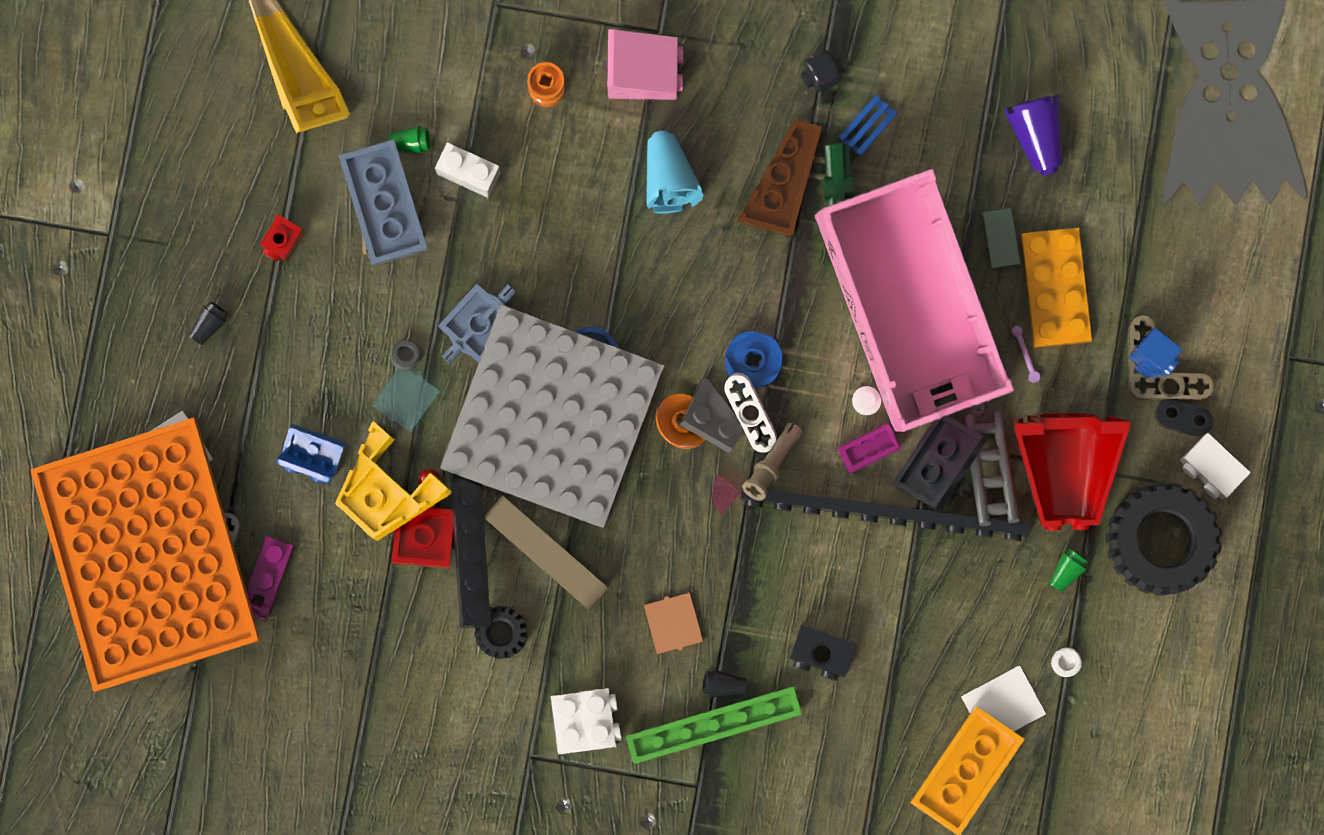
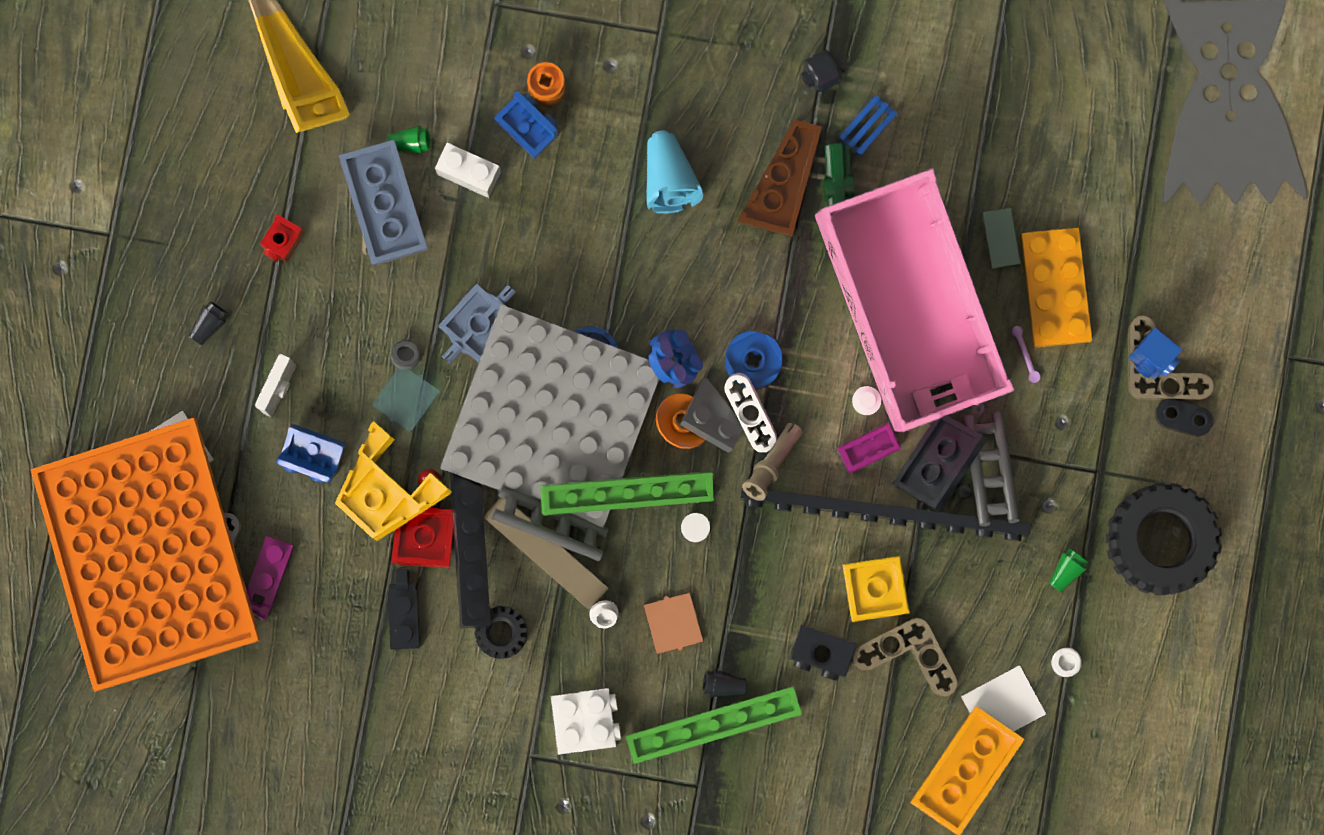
(276, 385): none -> white plate
(403, 612): none -> black hinge
(527, 125): none -> blue bracket
(534, 526): none -> dark grey bar
(604, 614): none -> white plate
(627, 493): none -> bright green plate
(643, 66): bright pink slope -> none
(687, 363): none -> blue plate
(695, 527): none -> white tile
(723, 494): clear pink tile -> none
(875, 589): none -> yellow plate
(917, 647): none -> dark tan beam
(1039, 132): dark purple cone -> none
(1070, 464): red cone -> none
(1214, 467): white brick -> none

